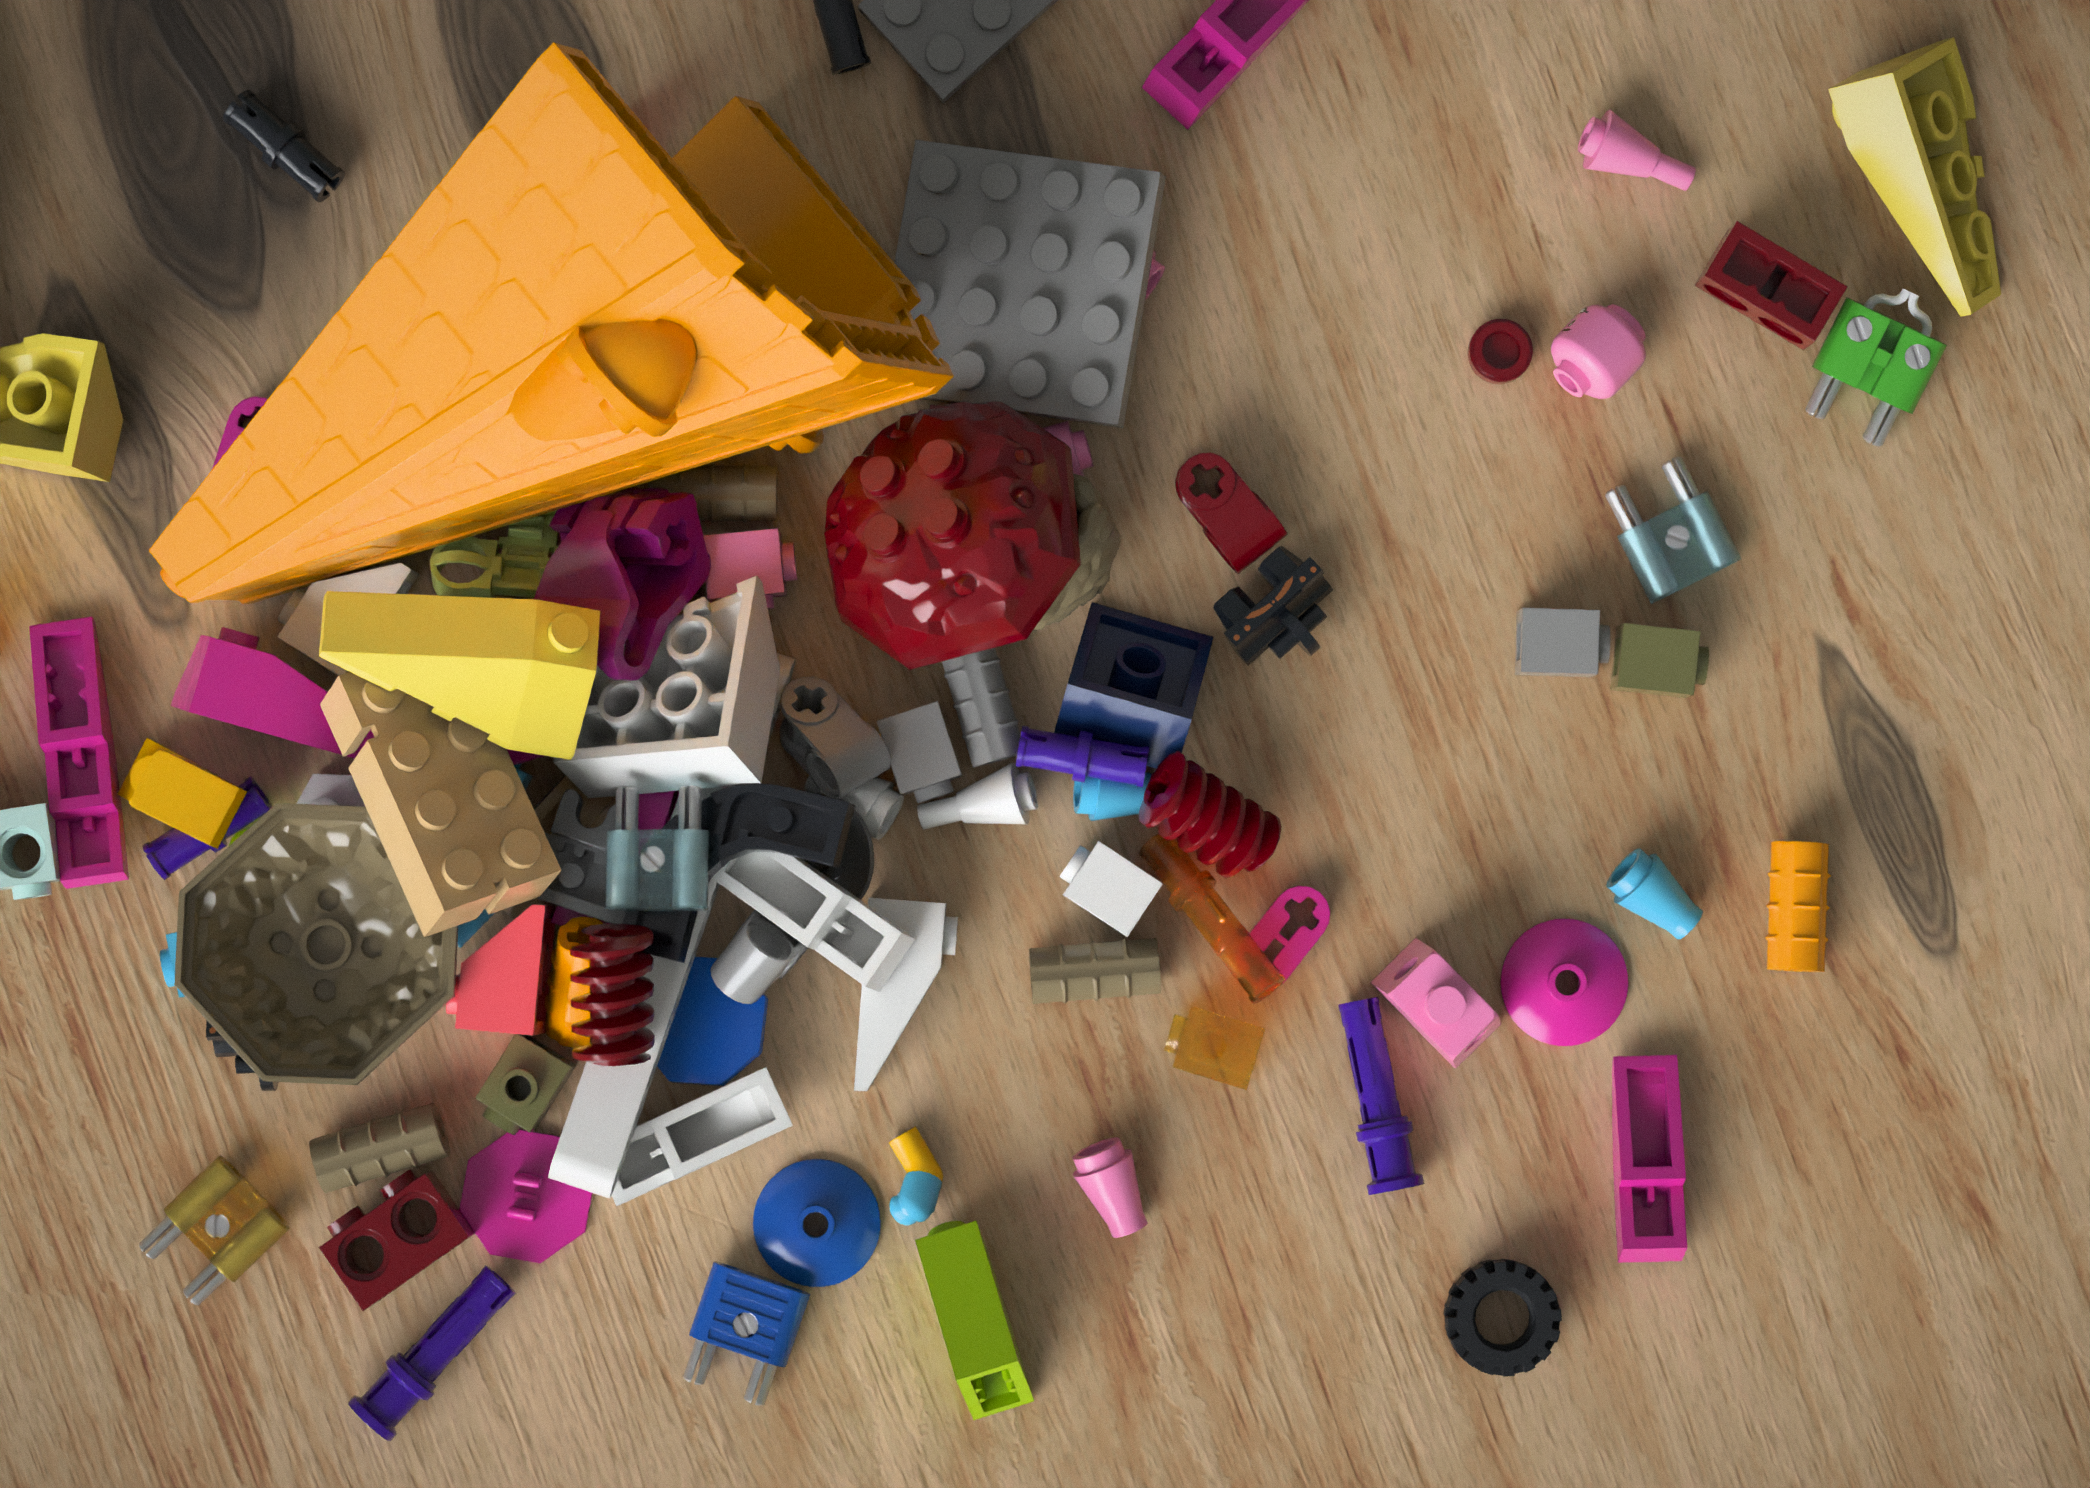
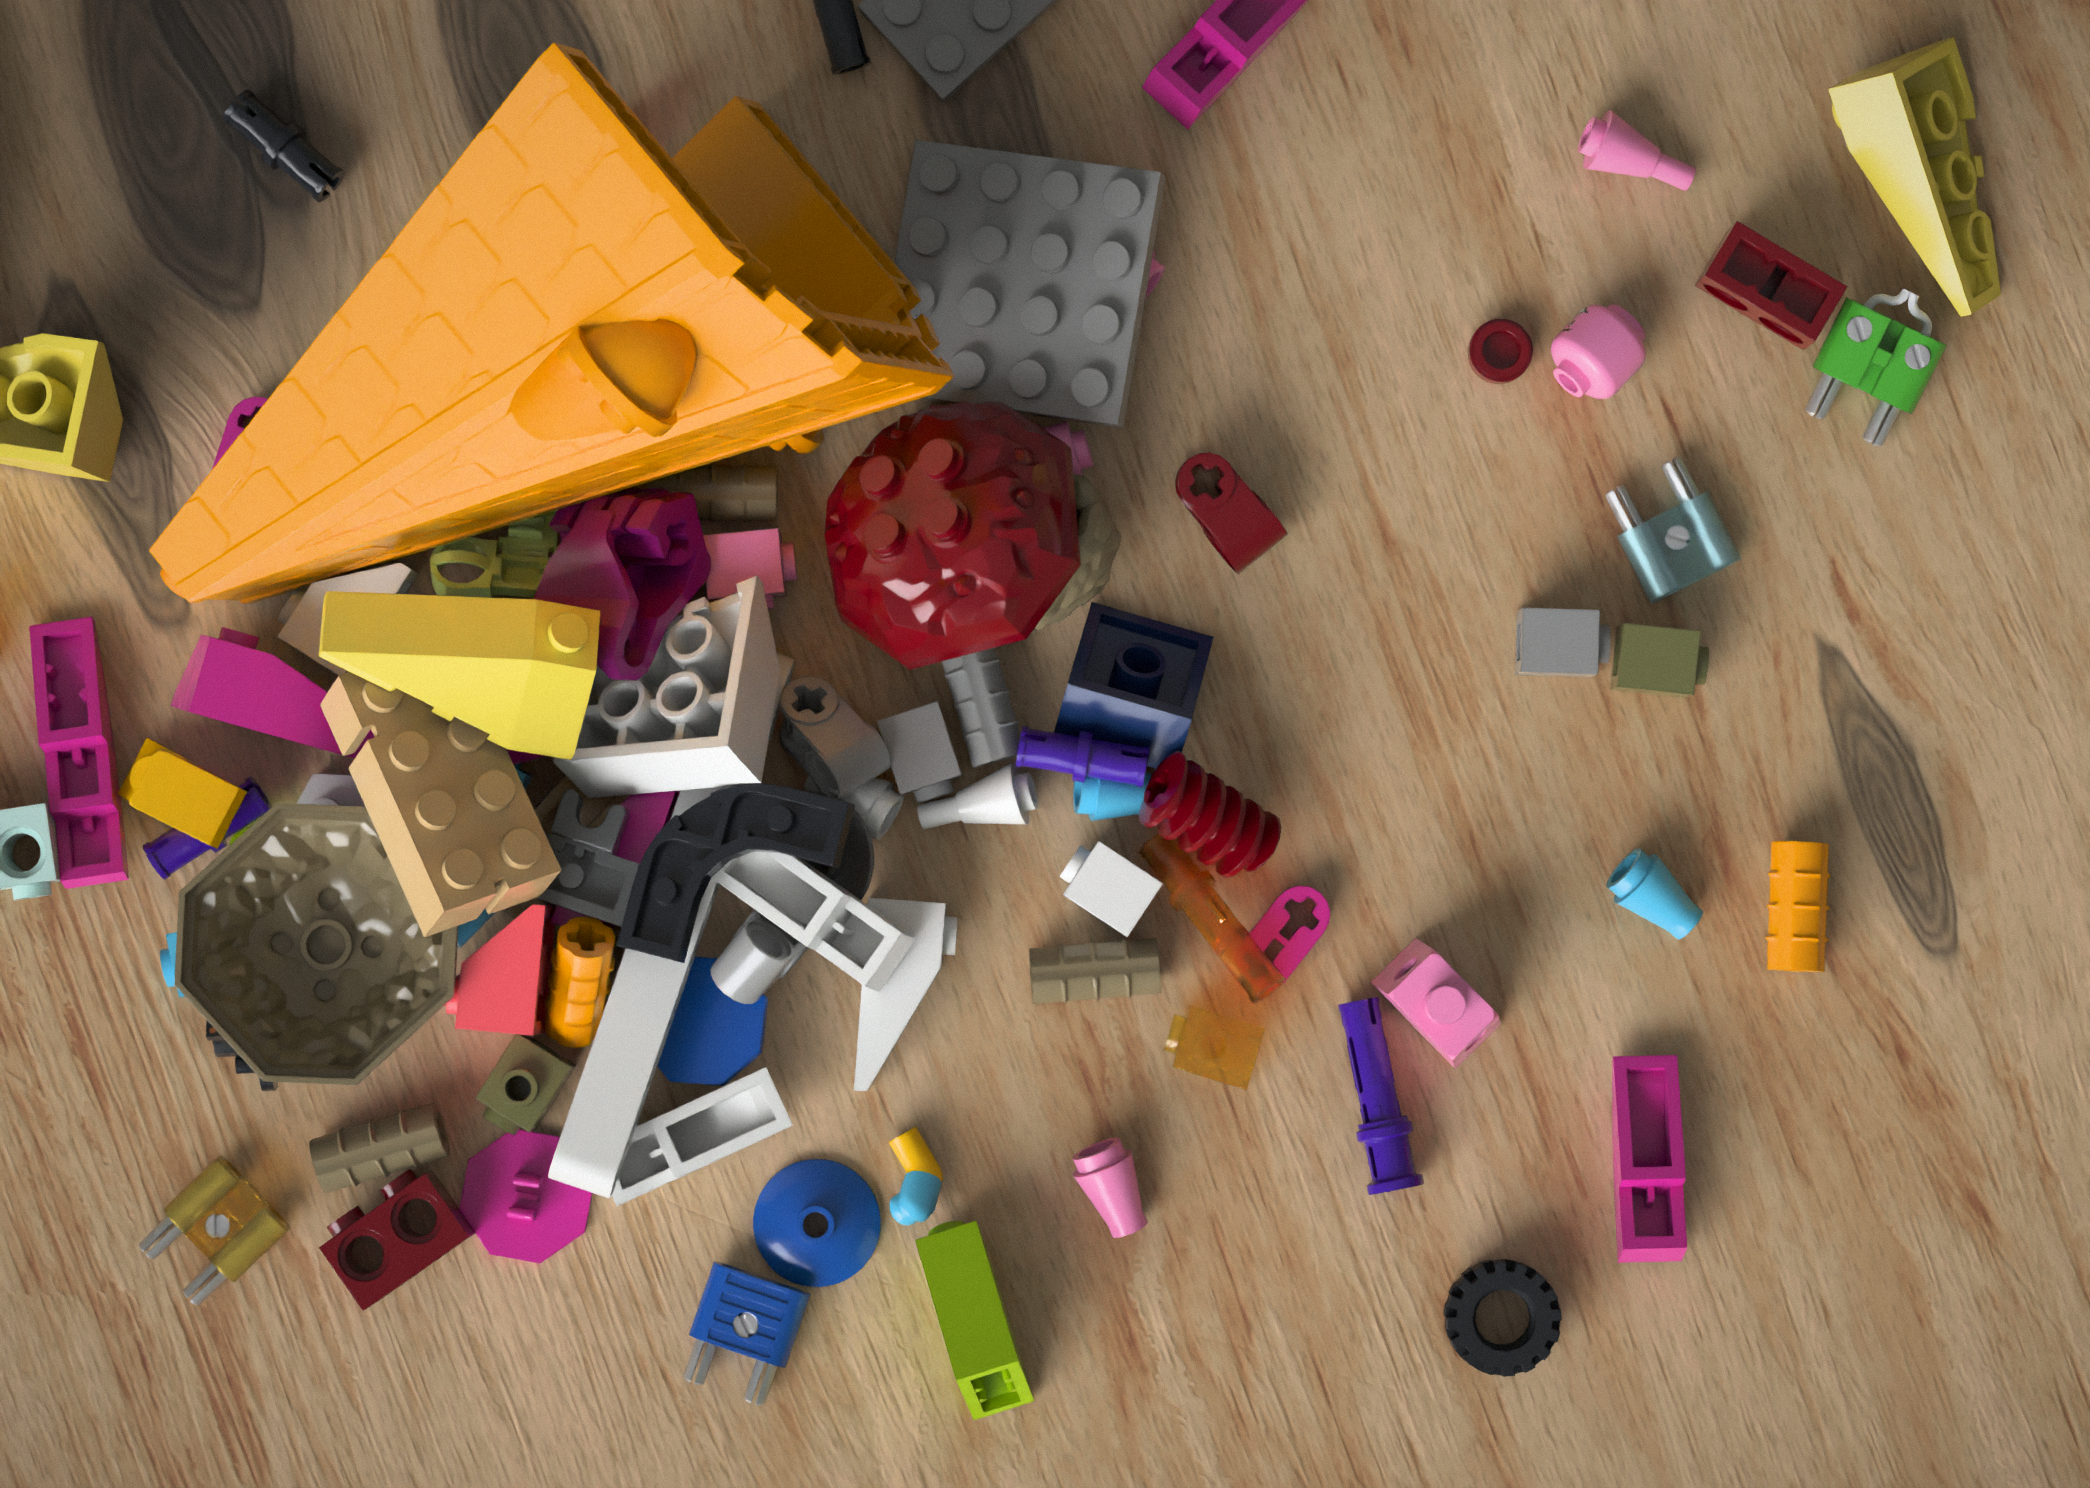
(414, 1373): dark purple pin -> none
(615, 995): dark red piece -> none
(657, 865): clear light blue piece -> none
(1283, 615): black hips -> none
(1531, 974): dark pink dish -> none

